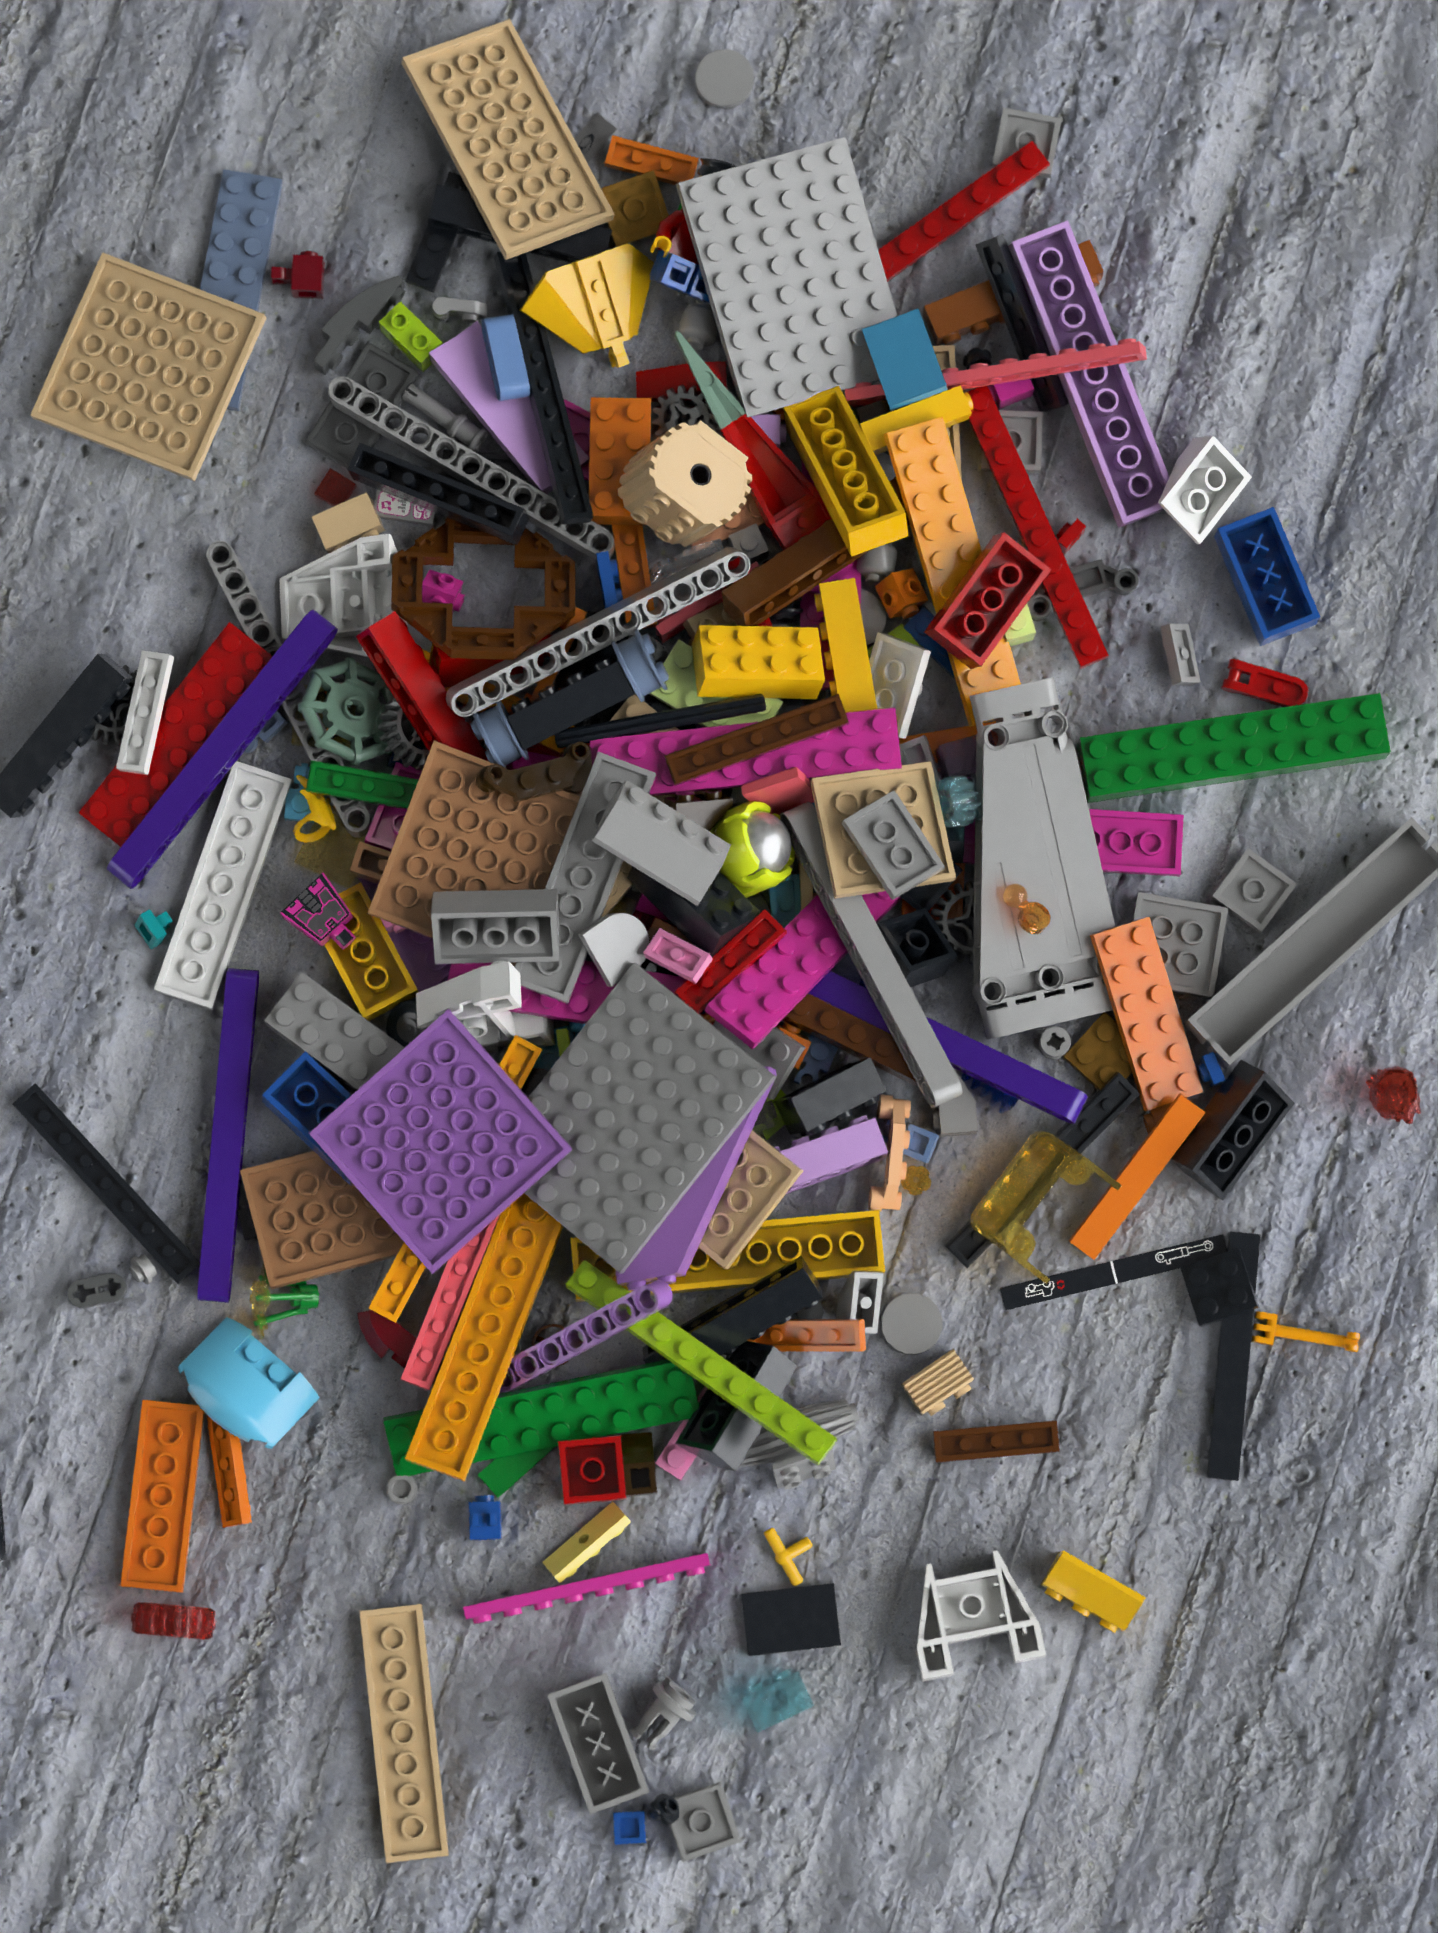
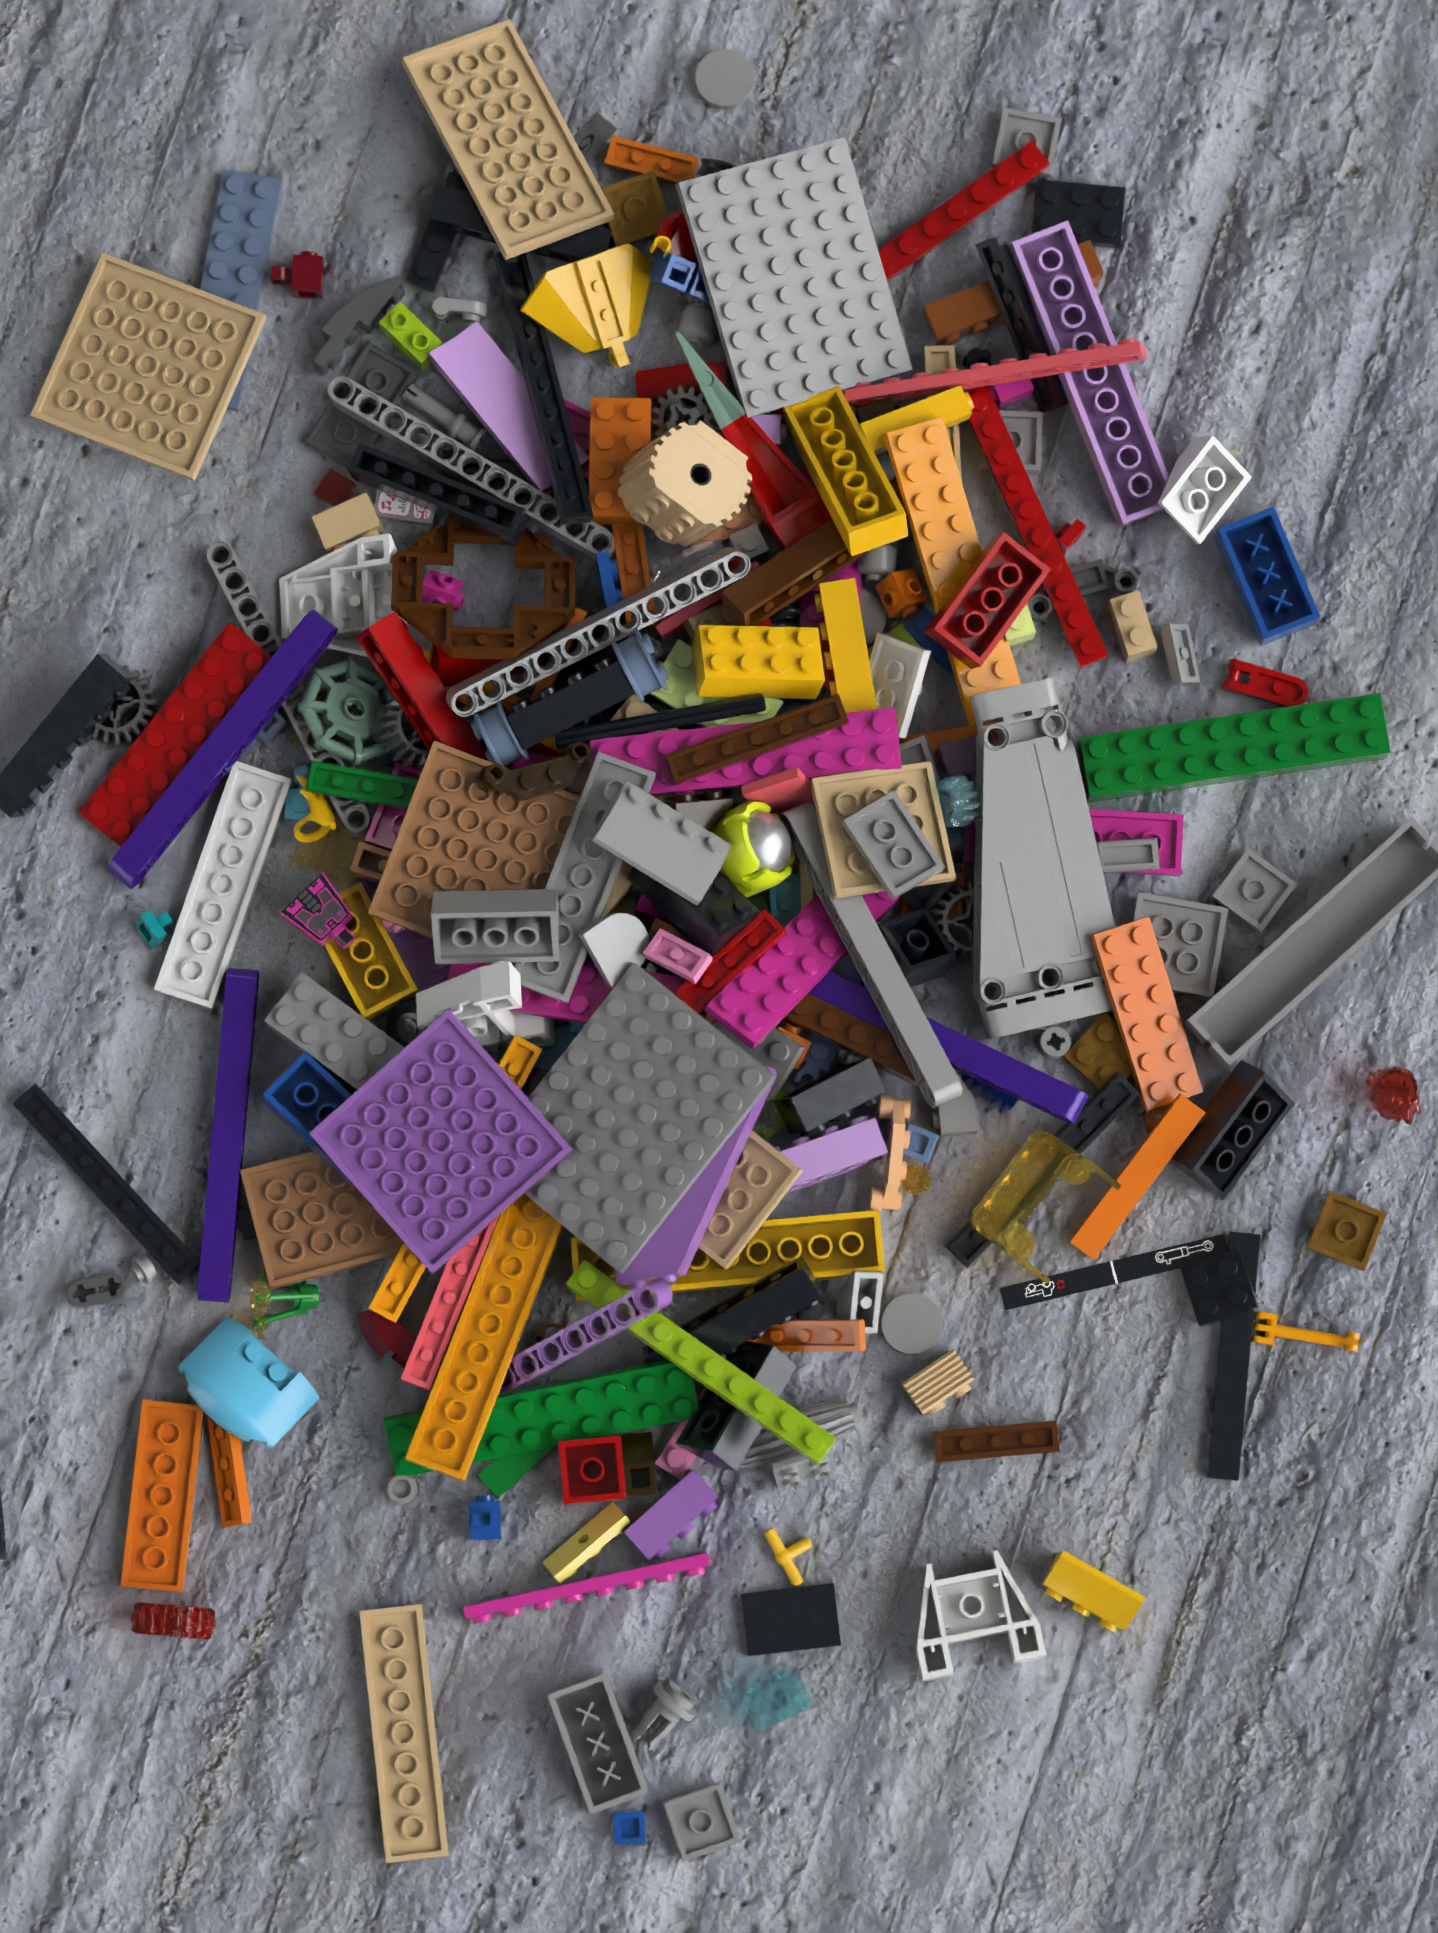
(145, 712): white plate -> none
(505, 357): medium blue beam -> none
(563, 1040): lime tile -> none
(664, 1809): black plate -> none
(672, 1516): none -> medium lavender brick
(904, 359): dark azure tile -> none
(1032, 915): clear orange plate -> none
(1091, 209): none -> black plate
(1128, 855): none -> light grey tile
(1132, 626): none -> tan brick
(1210, 1070): blue plate -> none
(1346, 1231): none -> pearl gold plate

